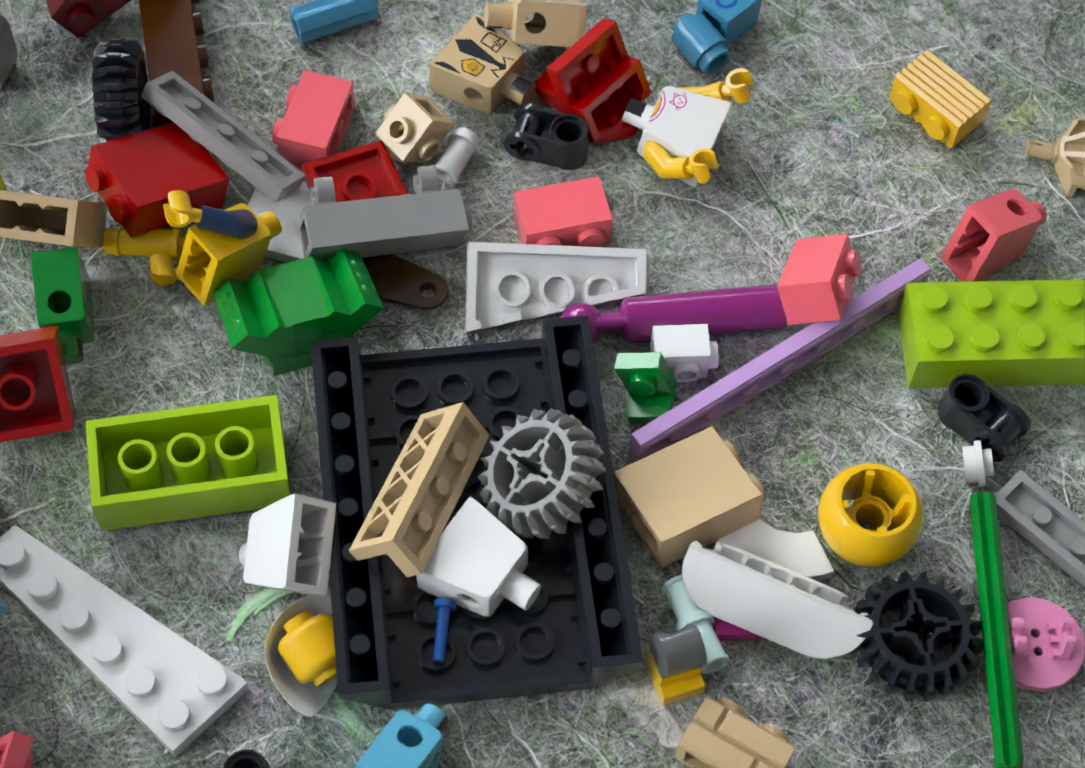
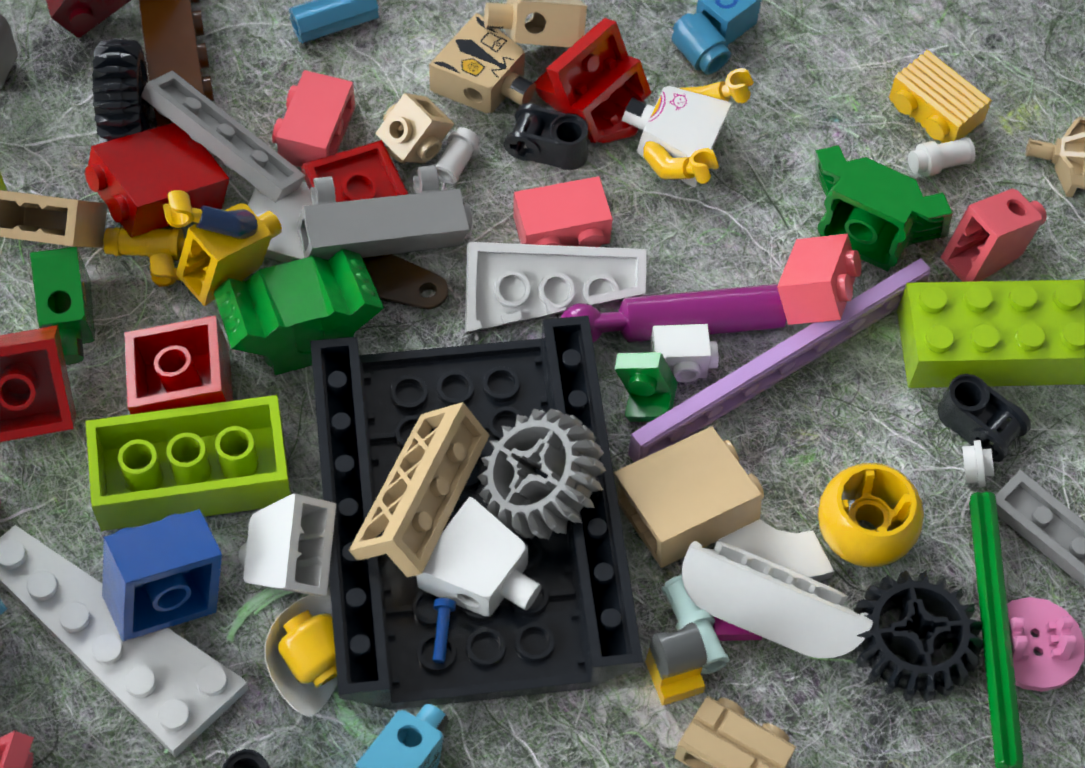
(161, 574): none -> blue brick
(177, 366): none -> red brick
(877, 207): none -> green slope
(932, 157): none -> white animal

